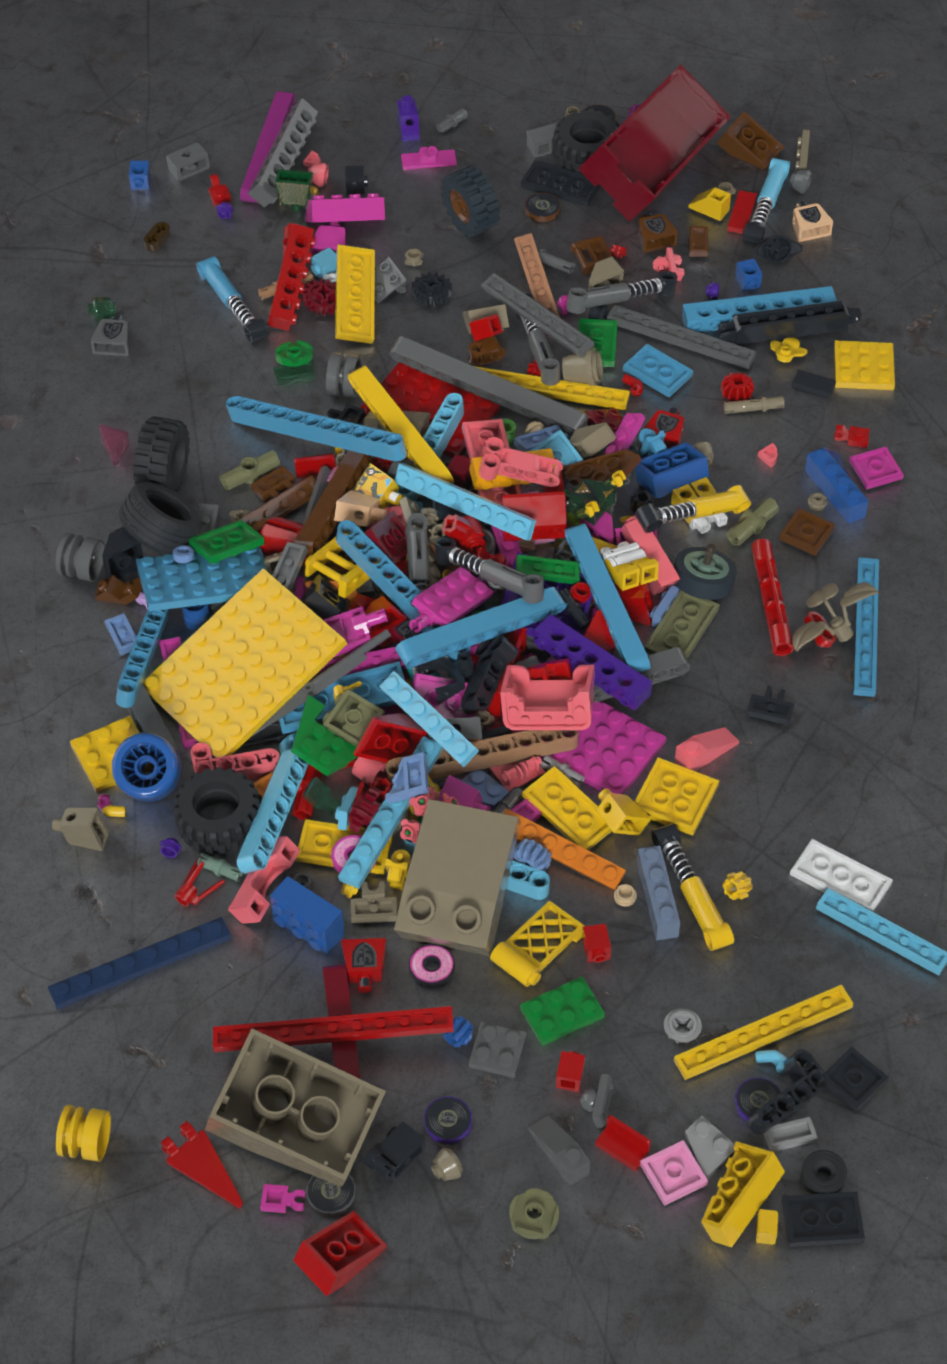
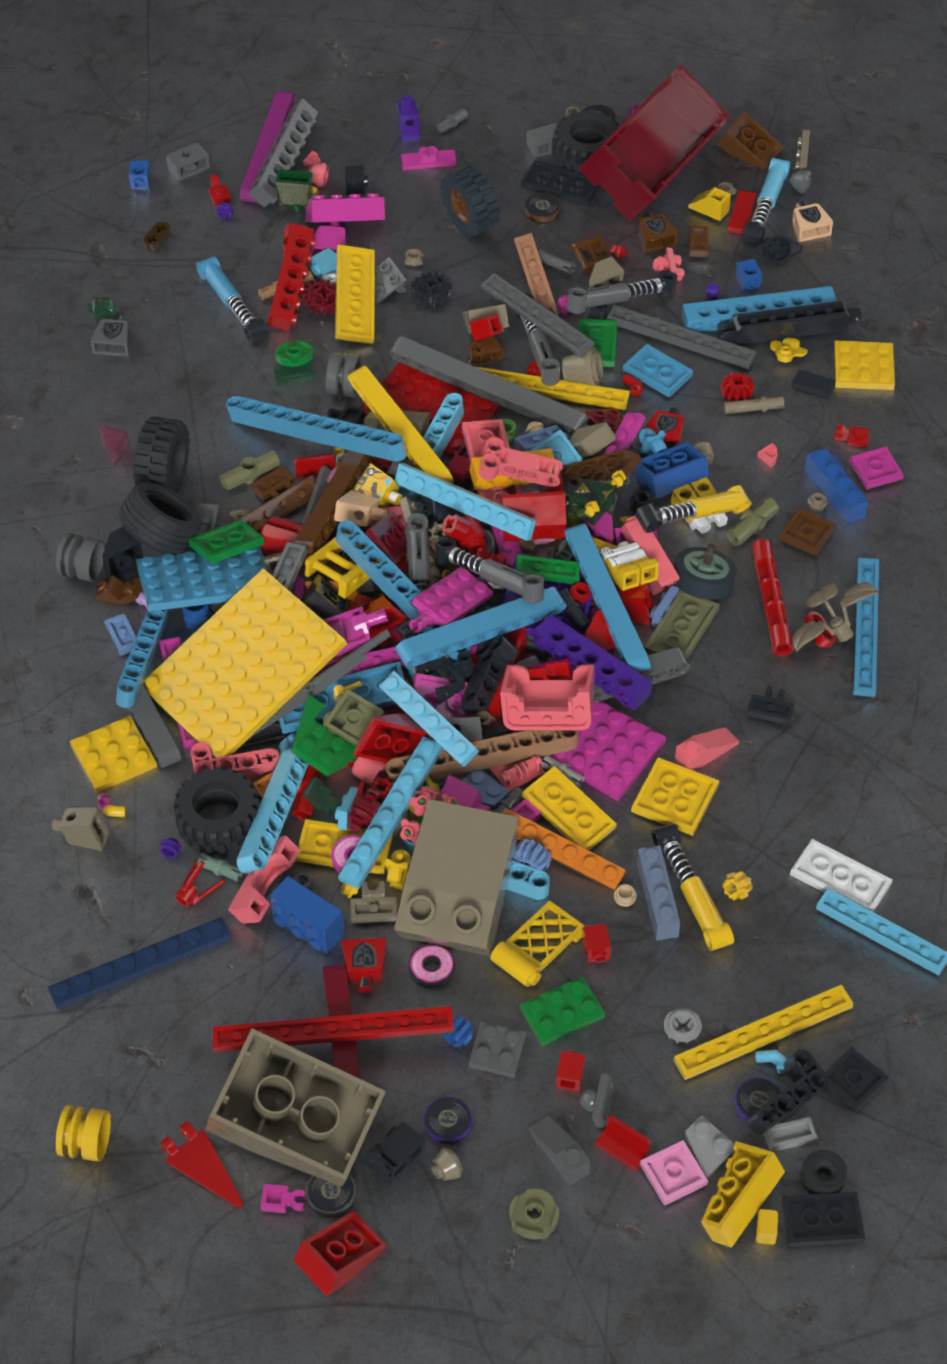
(131, 759): blue wheel -> none
(183, 554): medium blue tile -> none
(410, 779): medium blue wing -> none
(430, 514): dark tan plate -> none
(622, 813): yellow torso -> none

